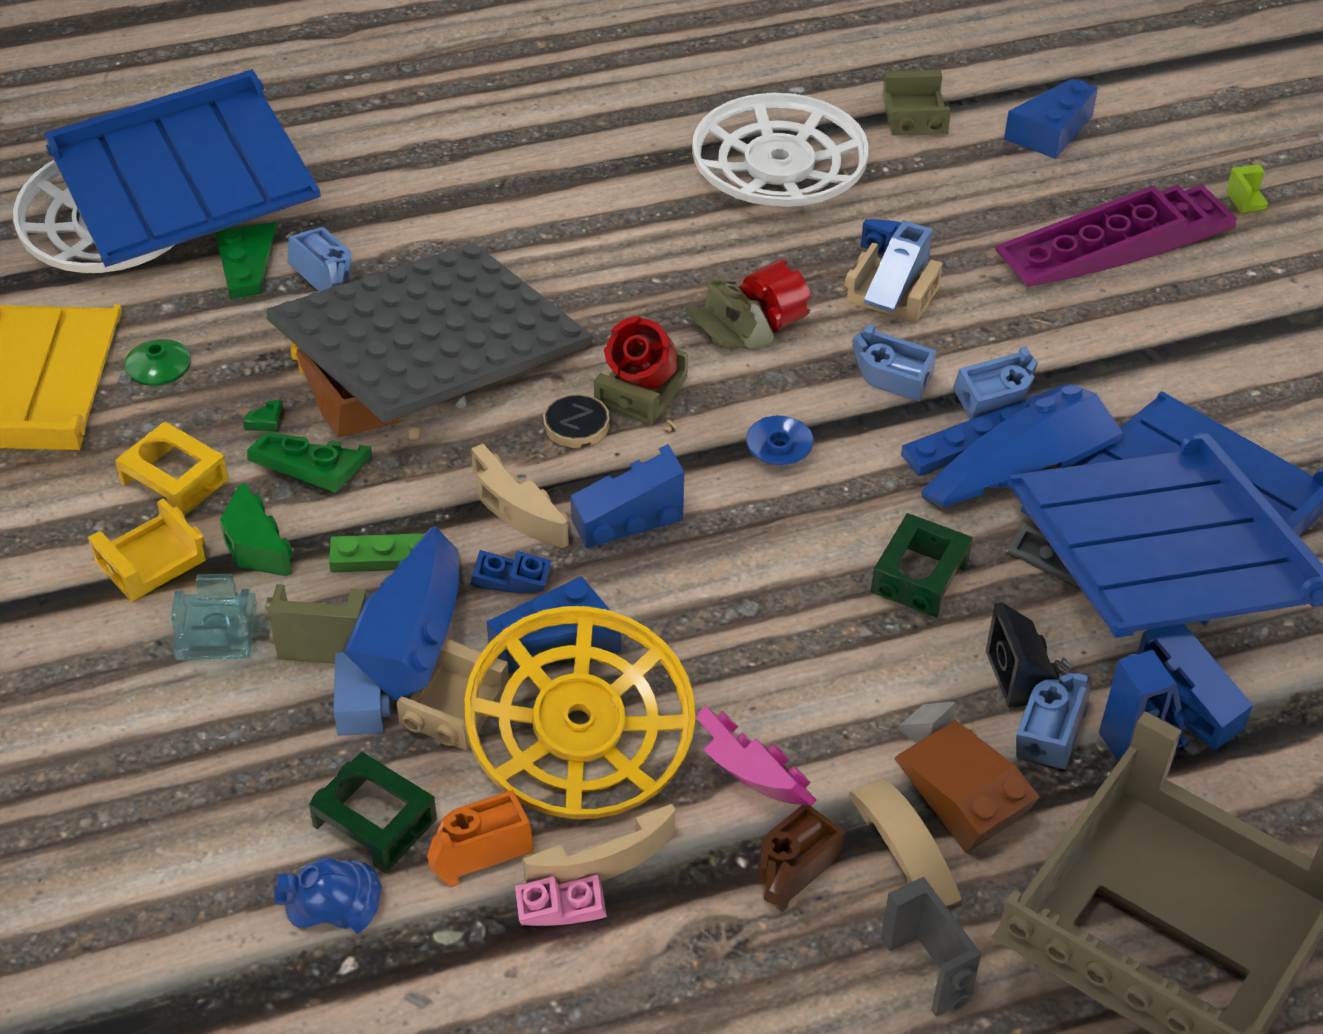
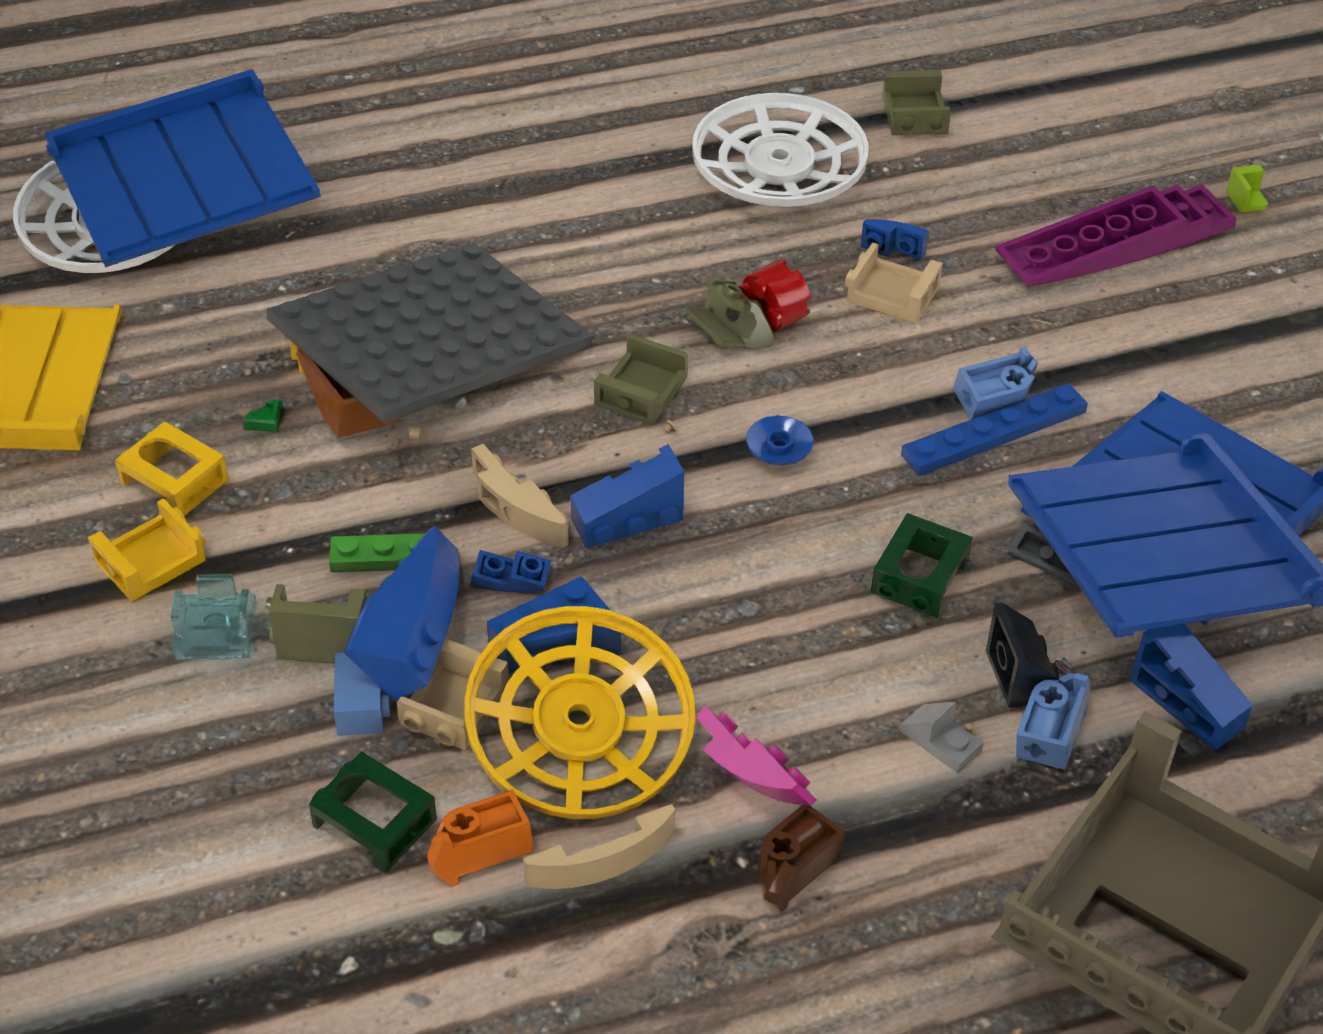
(157, 362): green dish -> none
(245, 257): green wing -> none
(253, 536): green slope -> none
(316, 464): green wing -> none
(320, 258): medium blue piece -> none
(330, 893): blue helmet -> none
(551, 903): bright pink slope -> none
(576, 420): tile -> none
(631, 338): red brick -> none
(893, 363): medium blue piece -> none
(899, 266): slope -> none
(906, 837): tan slope -> none
(920, 913): dark grey panel -> none
(967, 784): dark orange slope -> none
(1044, 434): blue wedge -> none
(1052, 118): blue wedge -> none
(1139, 686): blue wedge -> none

